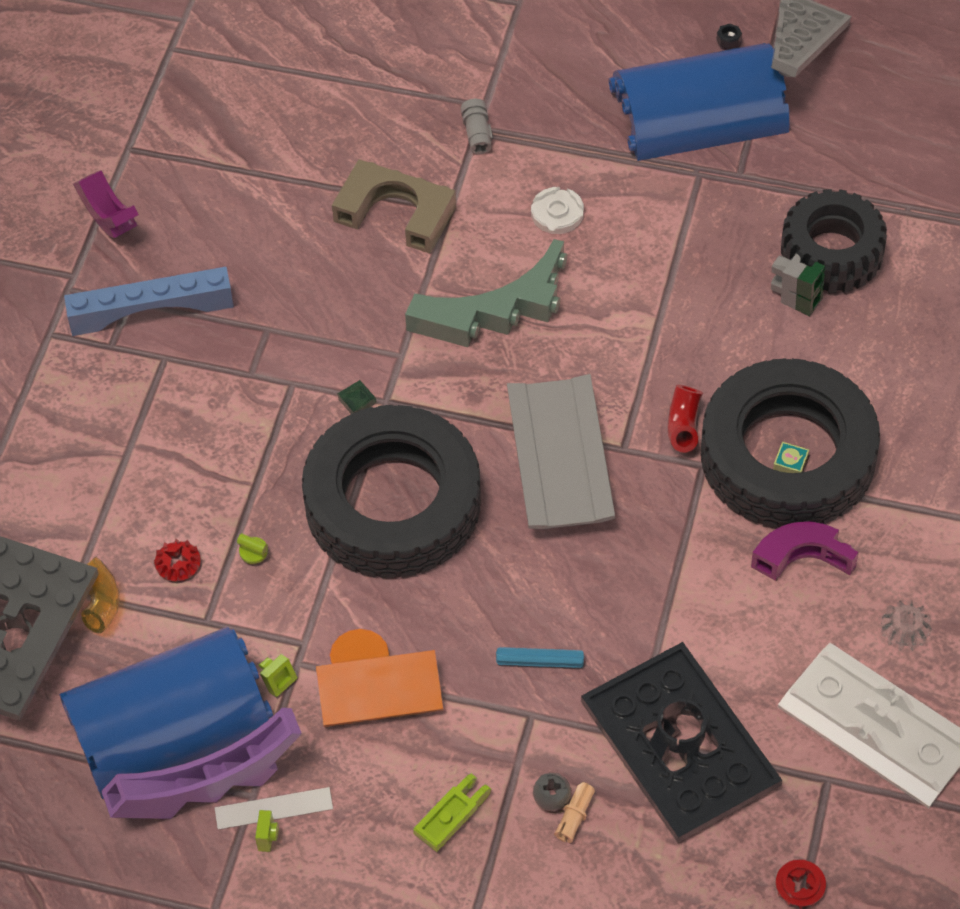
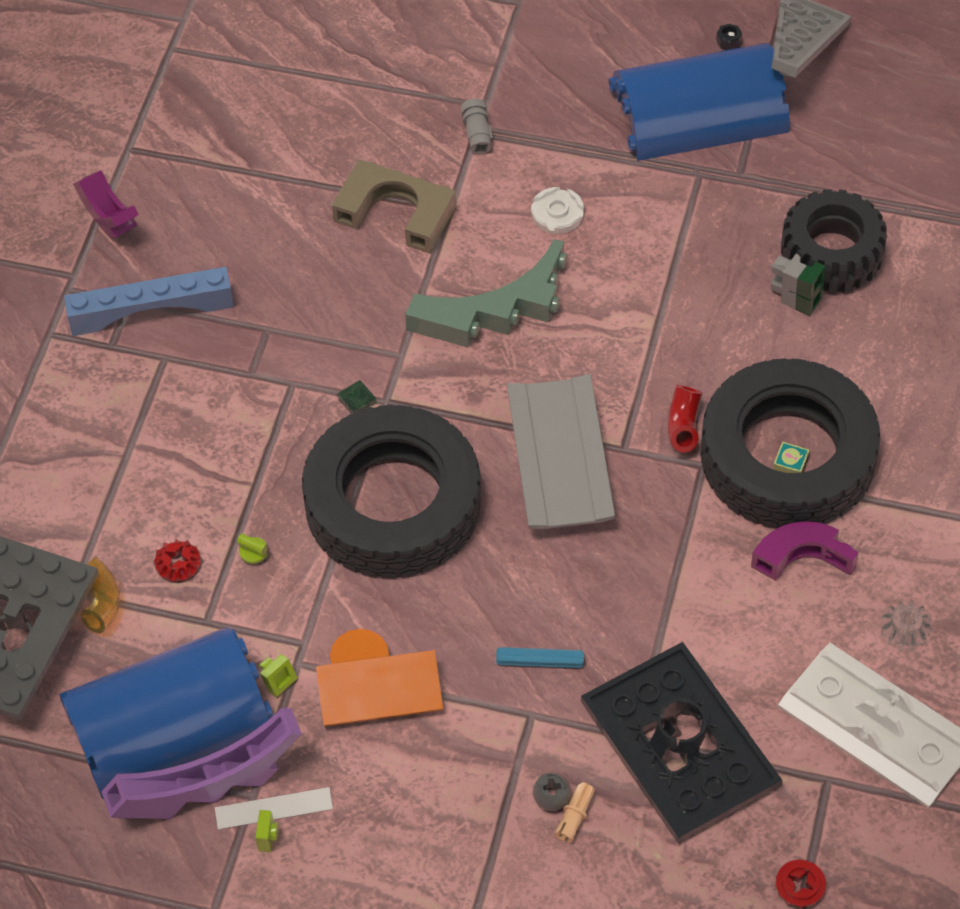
(450, 813): lime hinge -> none

